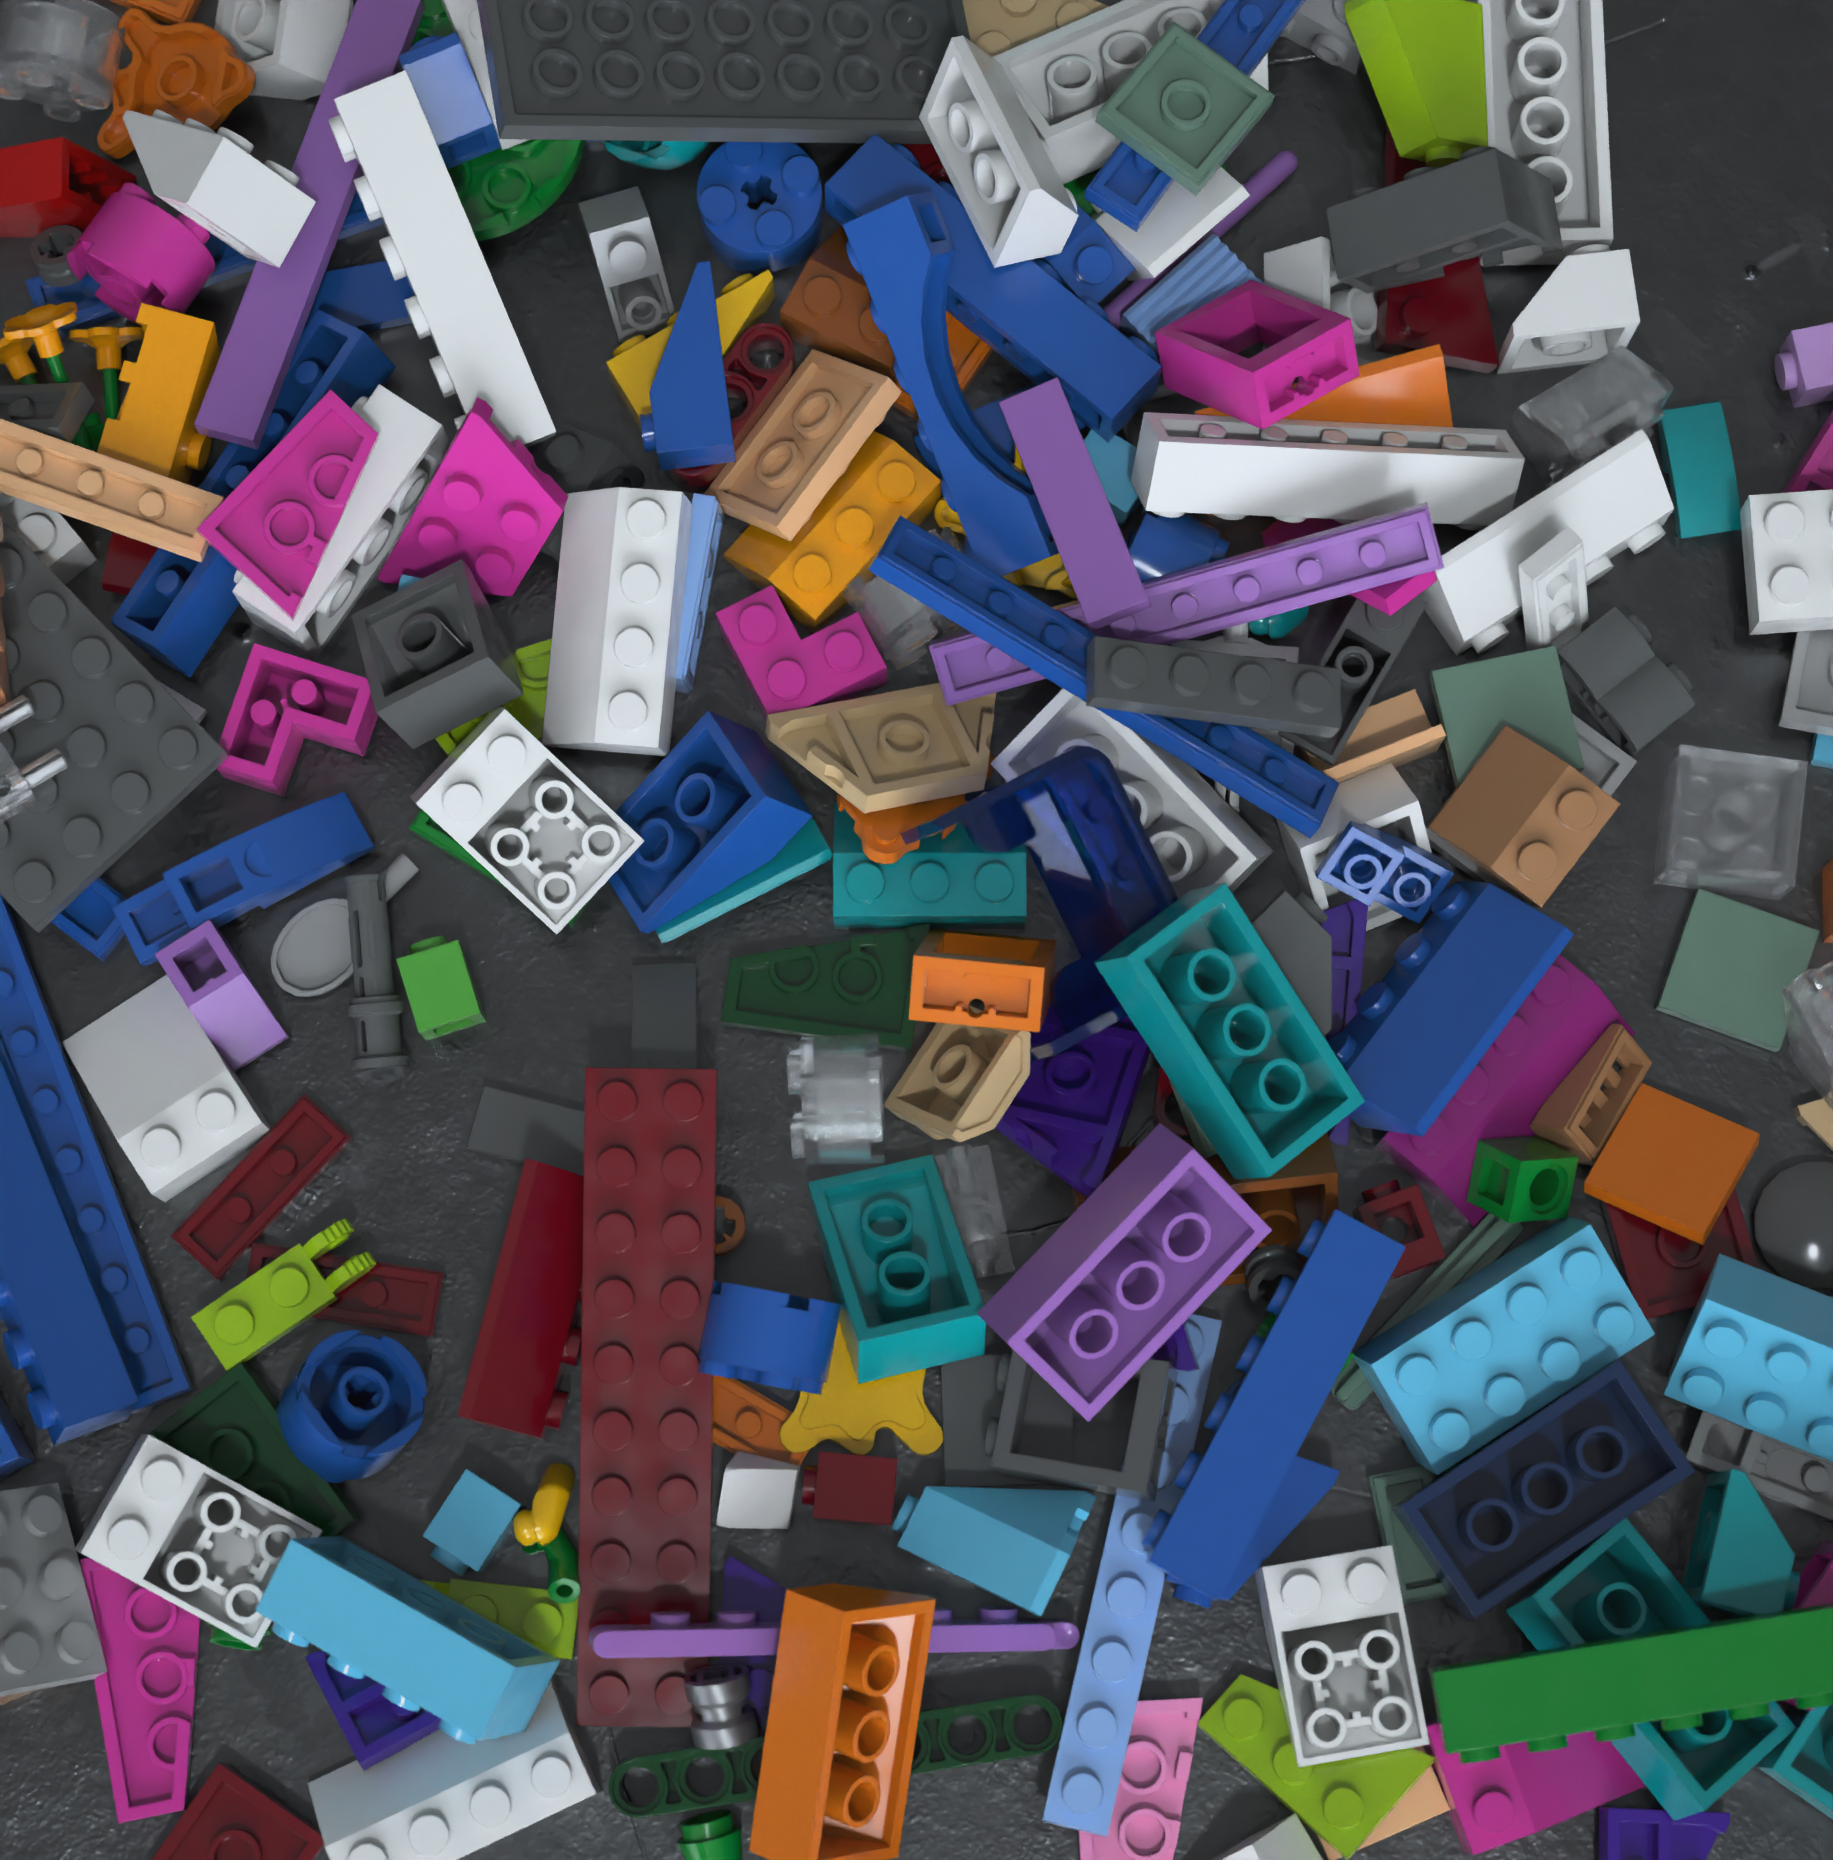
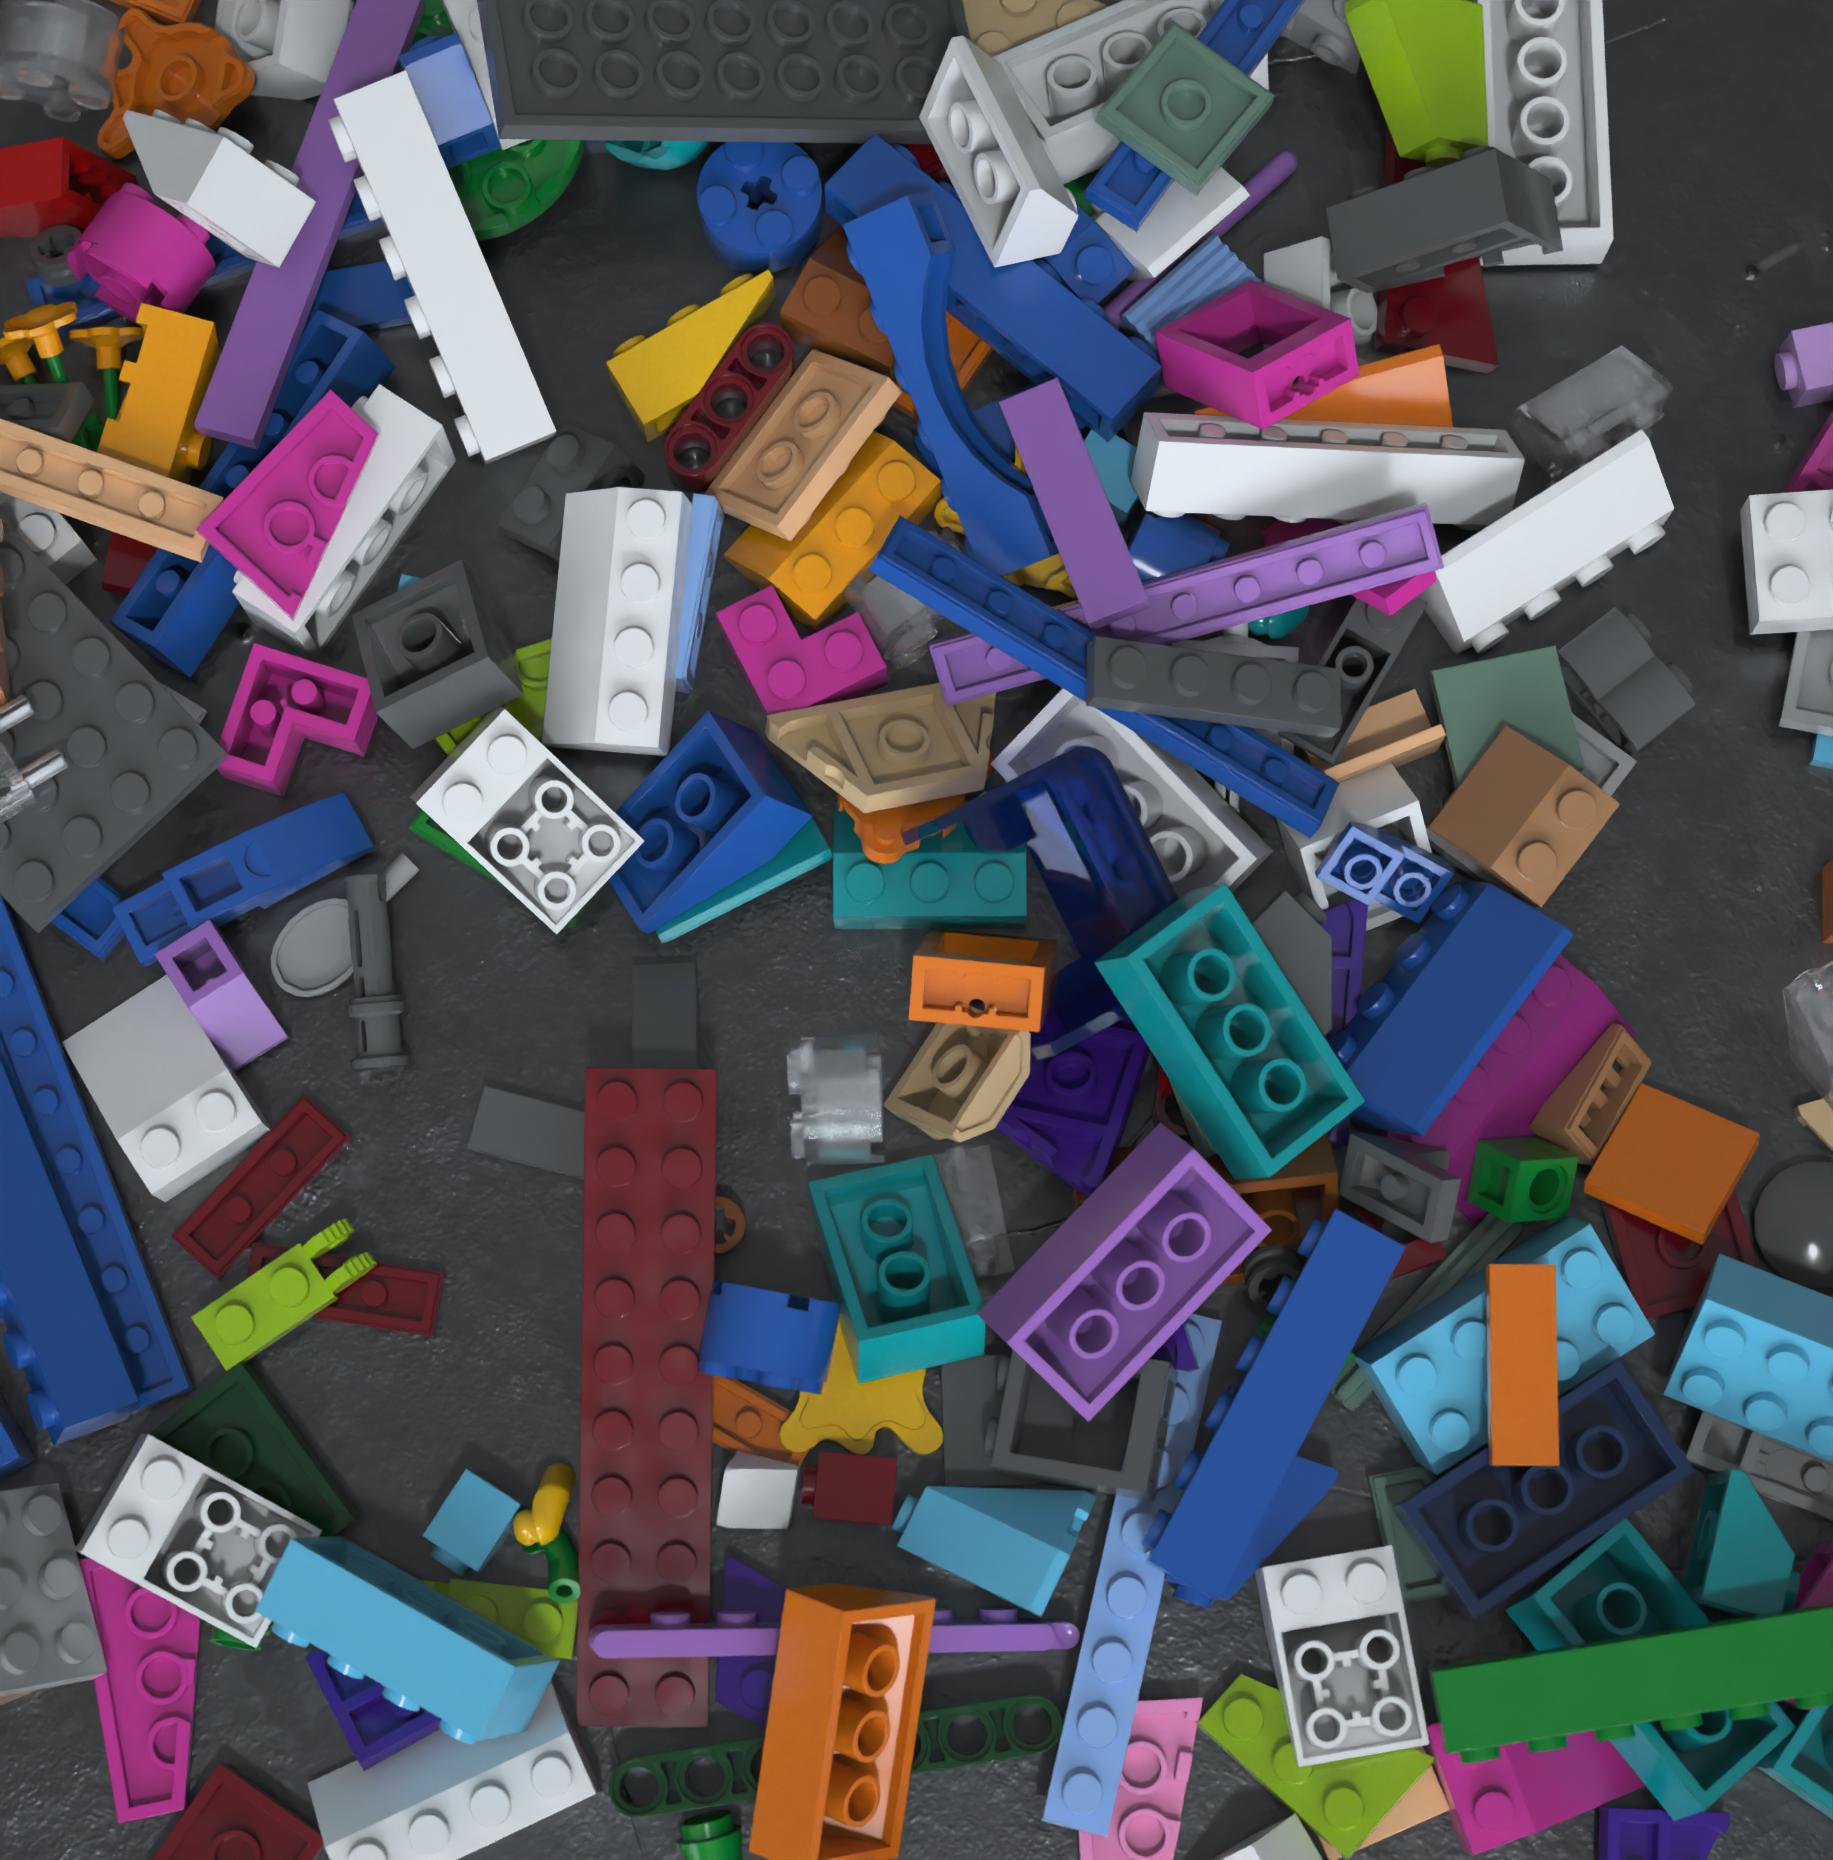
(331, 1432): blue brick -> none
(440, 987): bright green brick -> none
(479, 507): dark pink wing -> none
(531, 1310): dark red slope -> none
(628, 263): light grey slope -> none
(690, 390): blue slope -> none
(720, 1705): flat silver wheel -> none
(829, 988): dark green wing -> none
(1402, 1183): none -> dark grey slope
(1522, 1365): none -> orange tile
(1554, 592): white tile -> none
(1576, 314): white slope -> none
(1700, 469): teal slope -> none
(1730, 822): clear brick -> none
(1734, 969): sand green tile -> none

